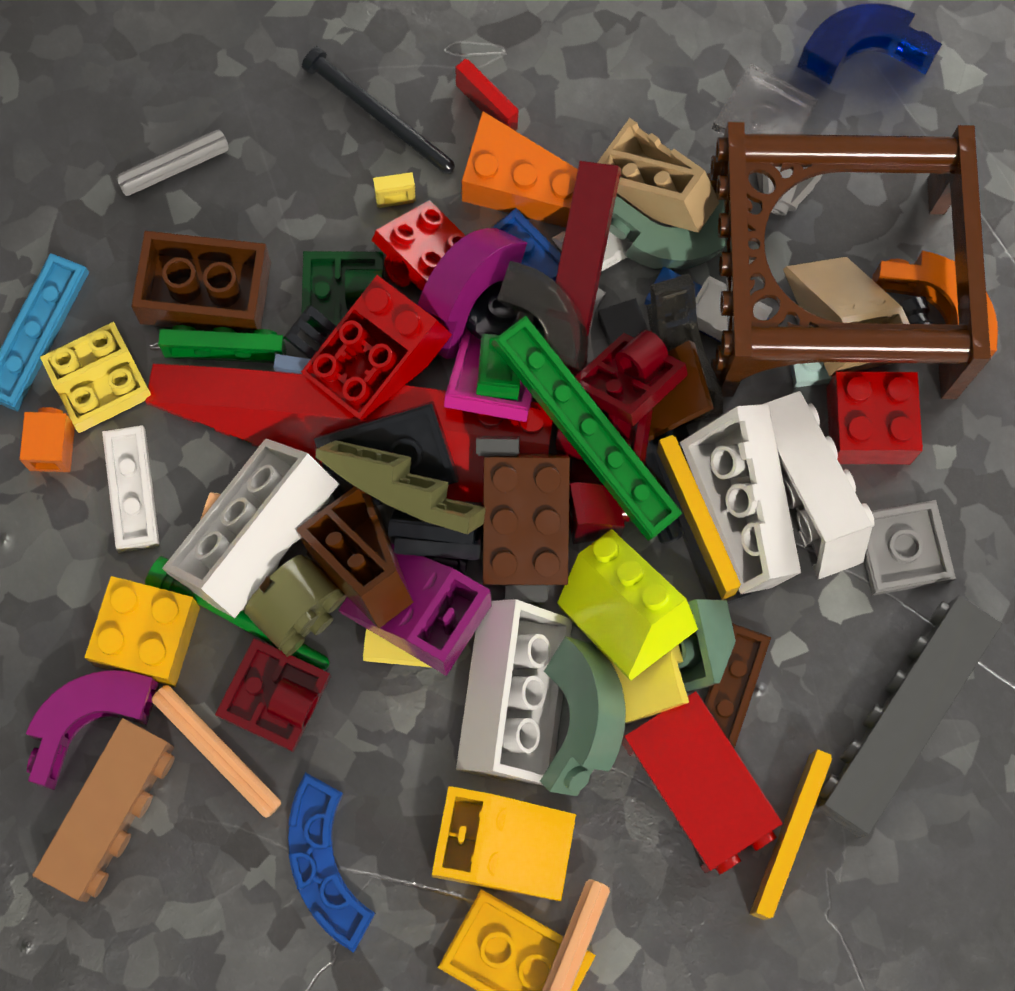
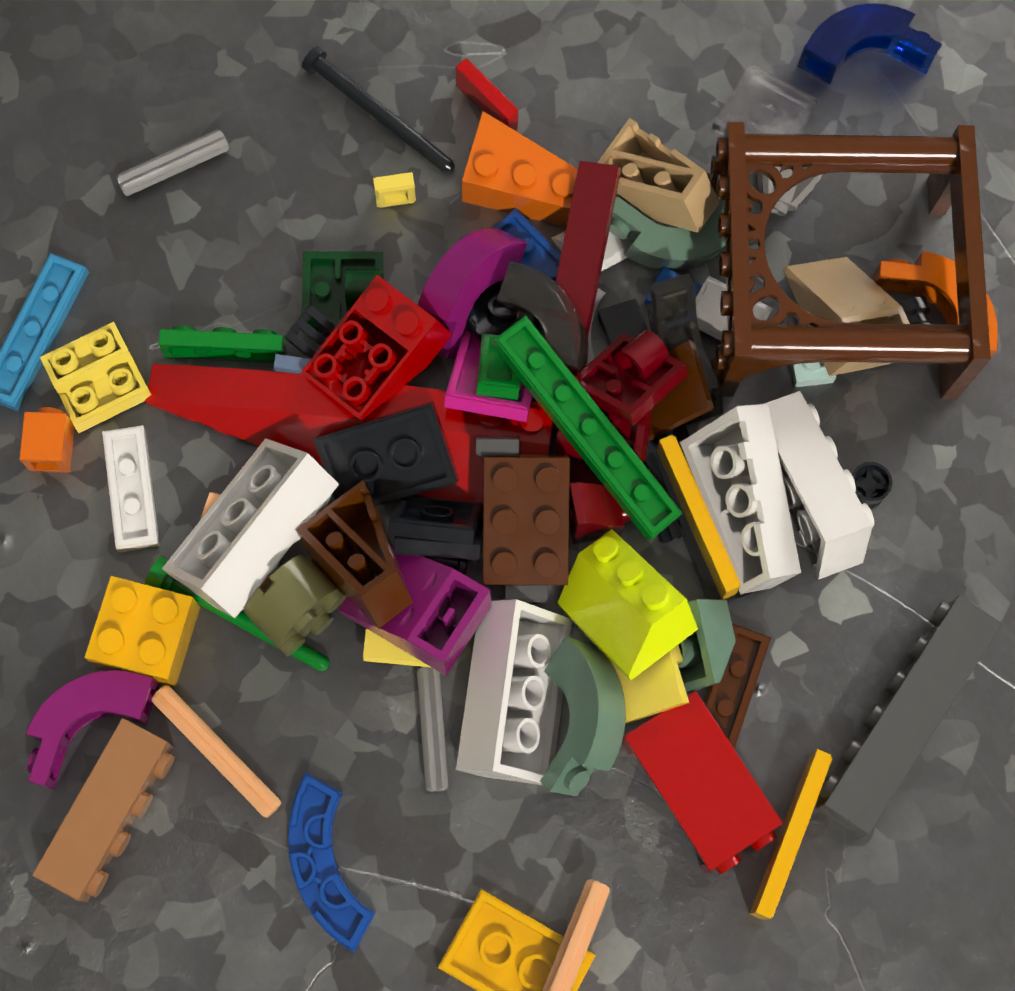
(201, 282): reddish brown brick -> none
(273, 695): dark red plate -> none
(389, 480): olive slope -> none
(416, 244): red plate -> none
(432, 729): none -> light grey axle
(503, 844): yellow slope -> none
(873, 481): none -> black wheel
(875, 417): red brick -> none
(907, 549): light grey tile -> none

